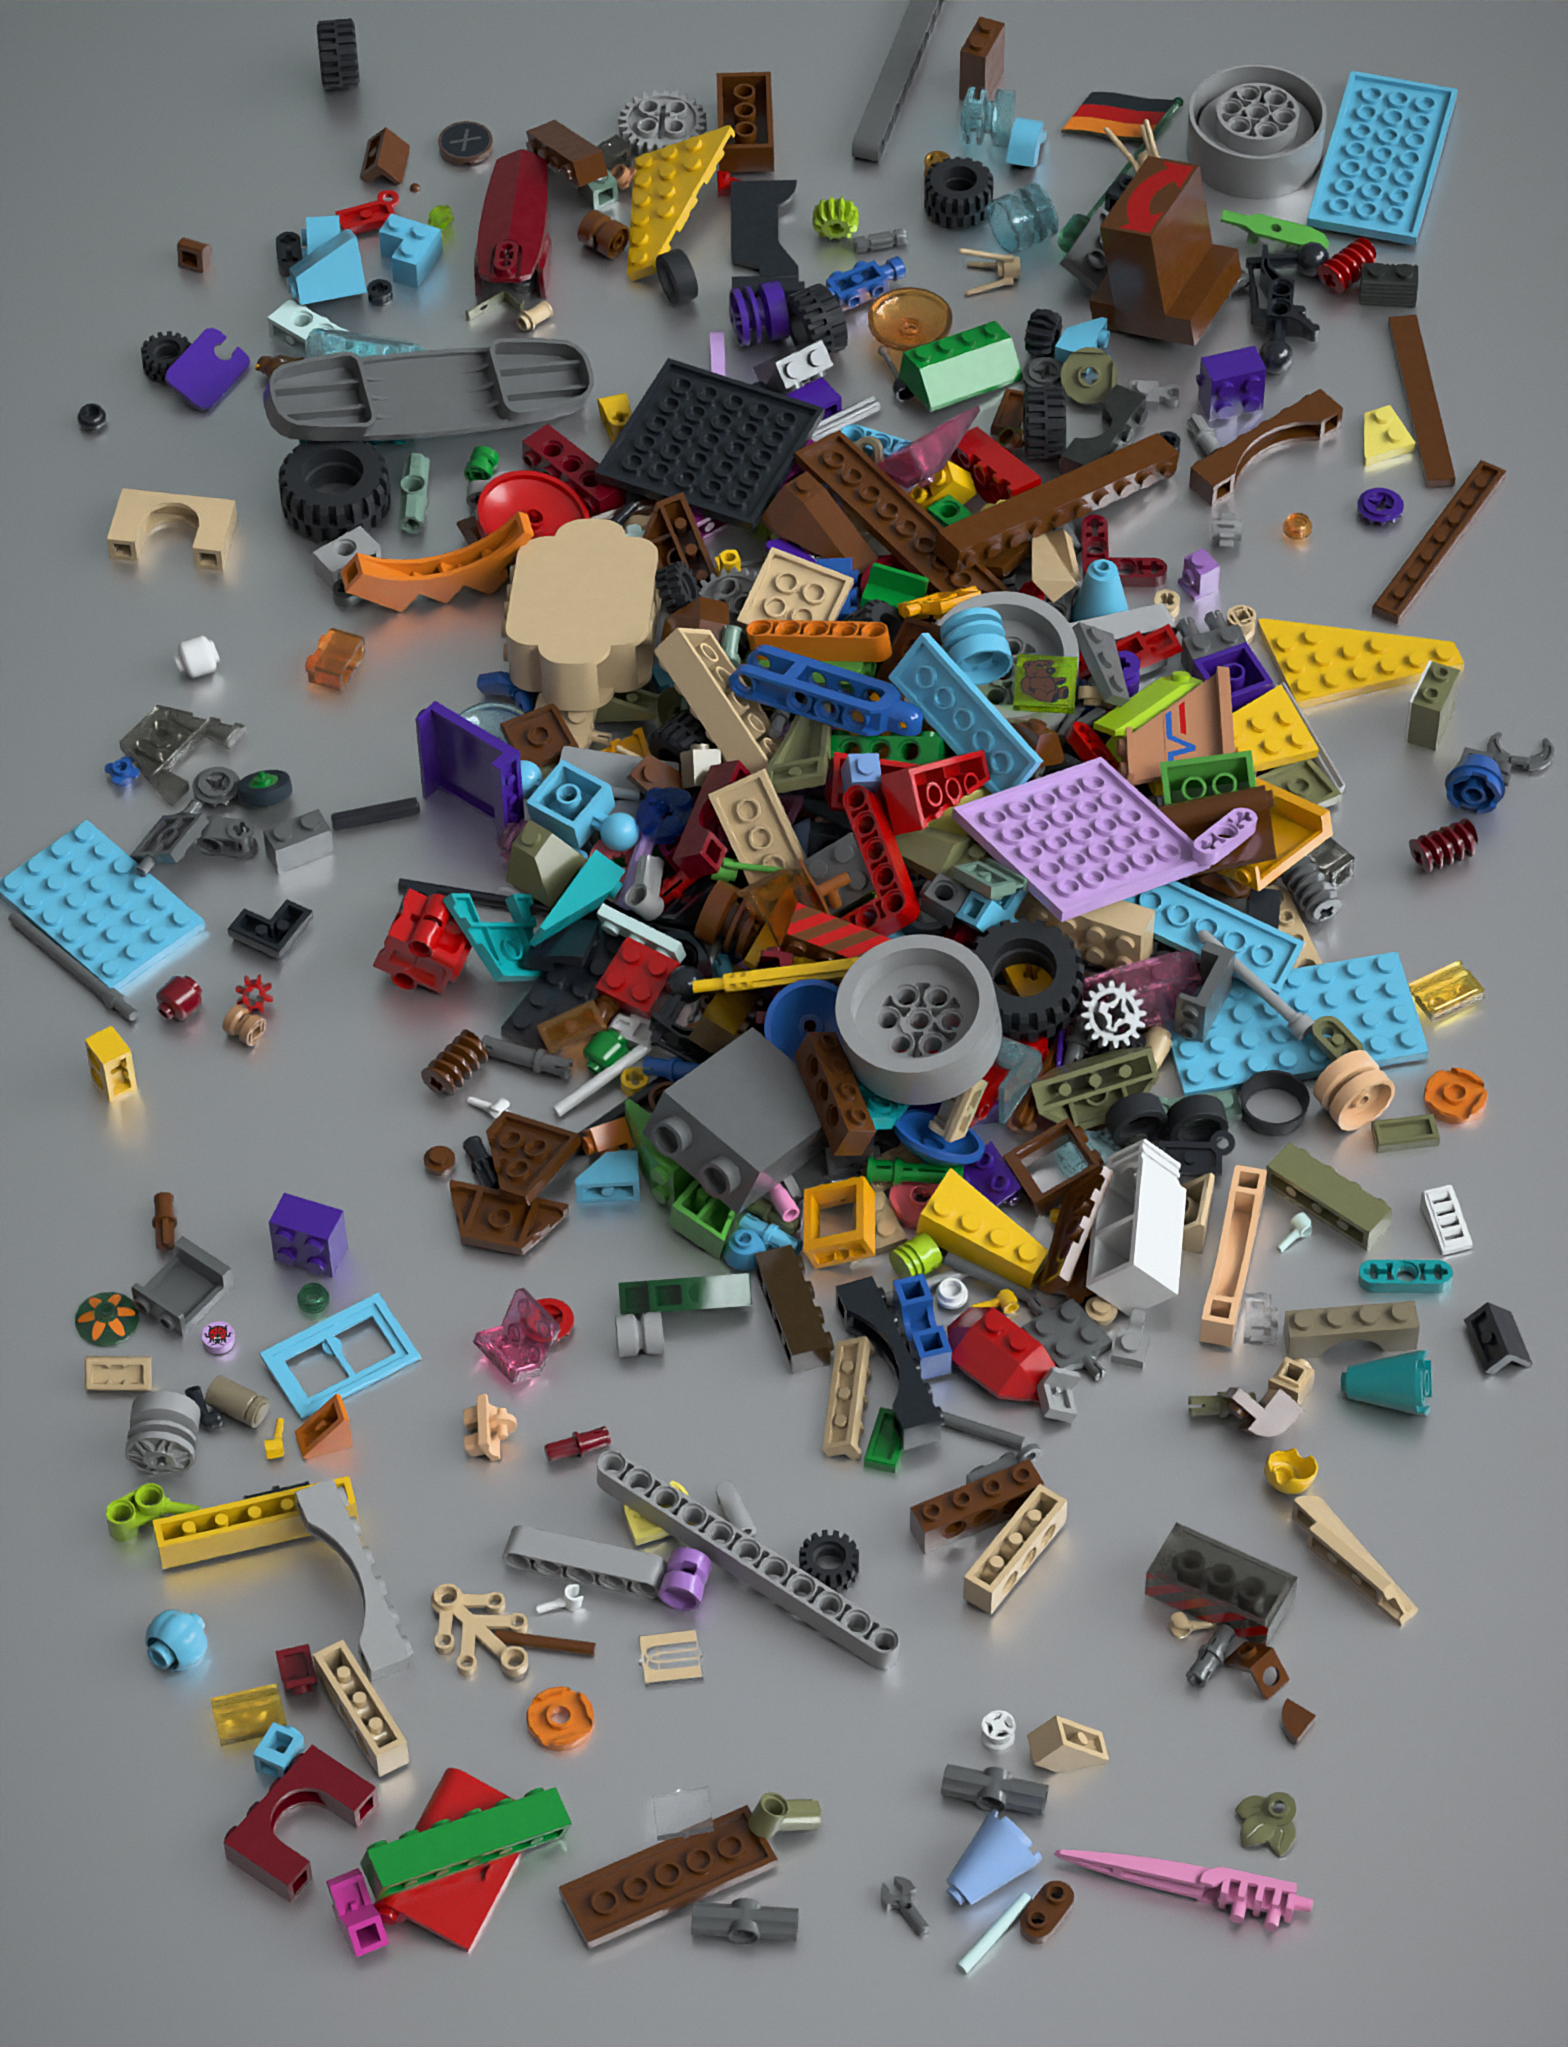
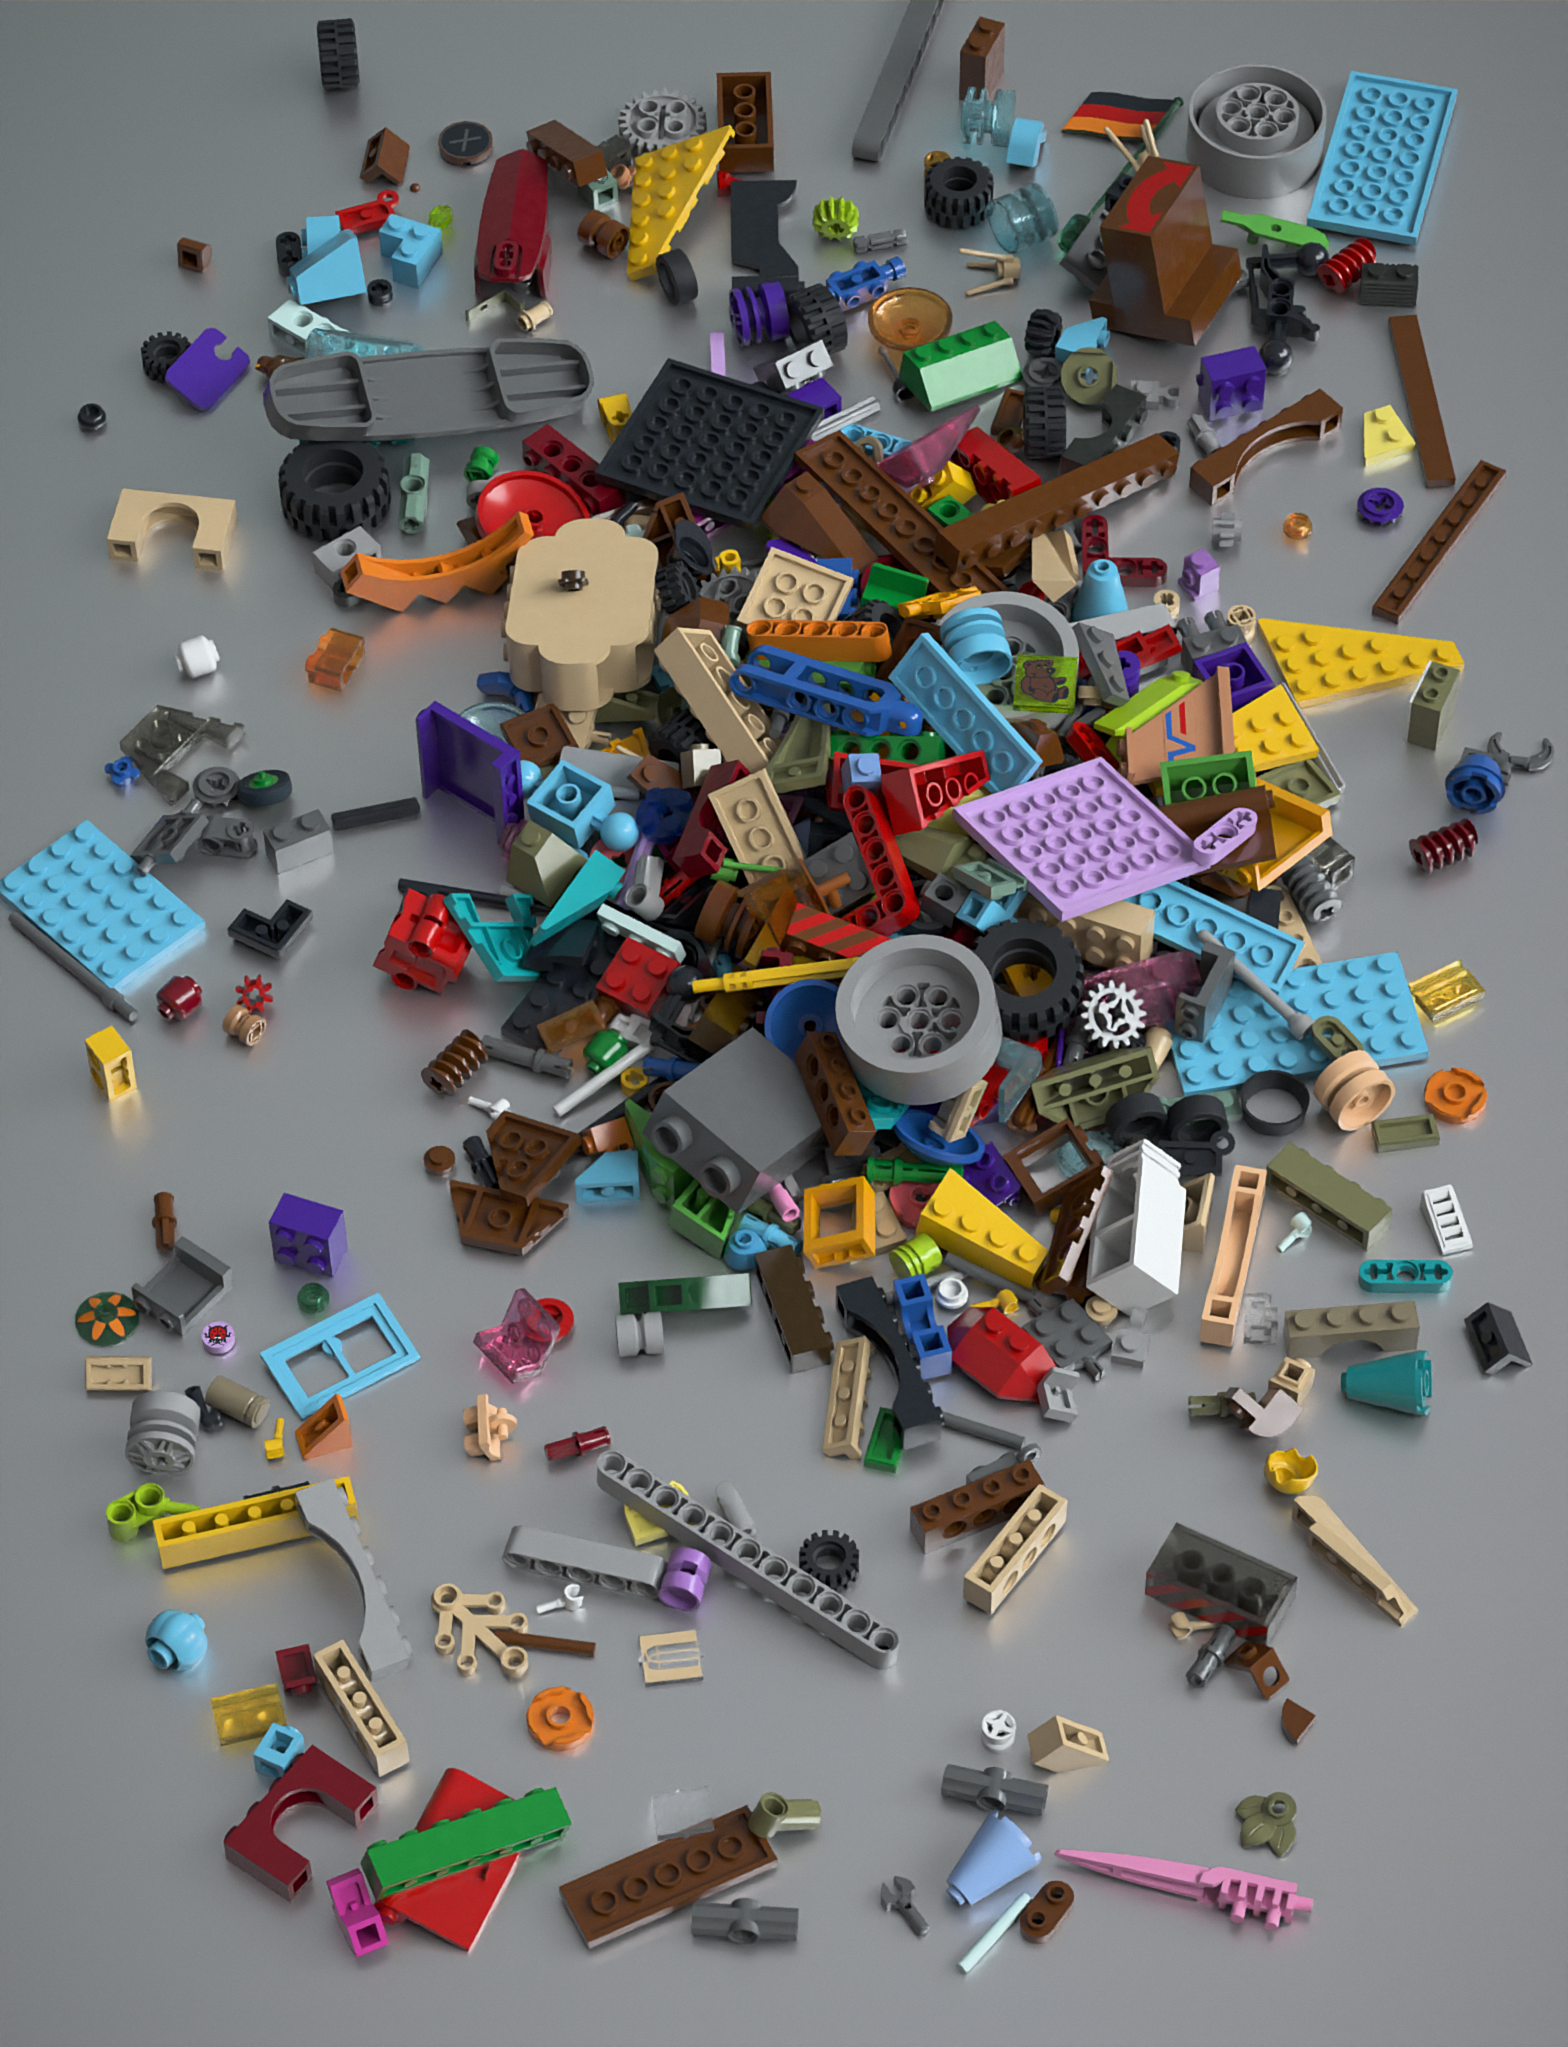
(573, 580): none -> dark brown plate
(692, 548): none -> black piece

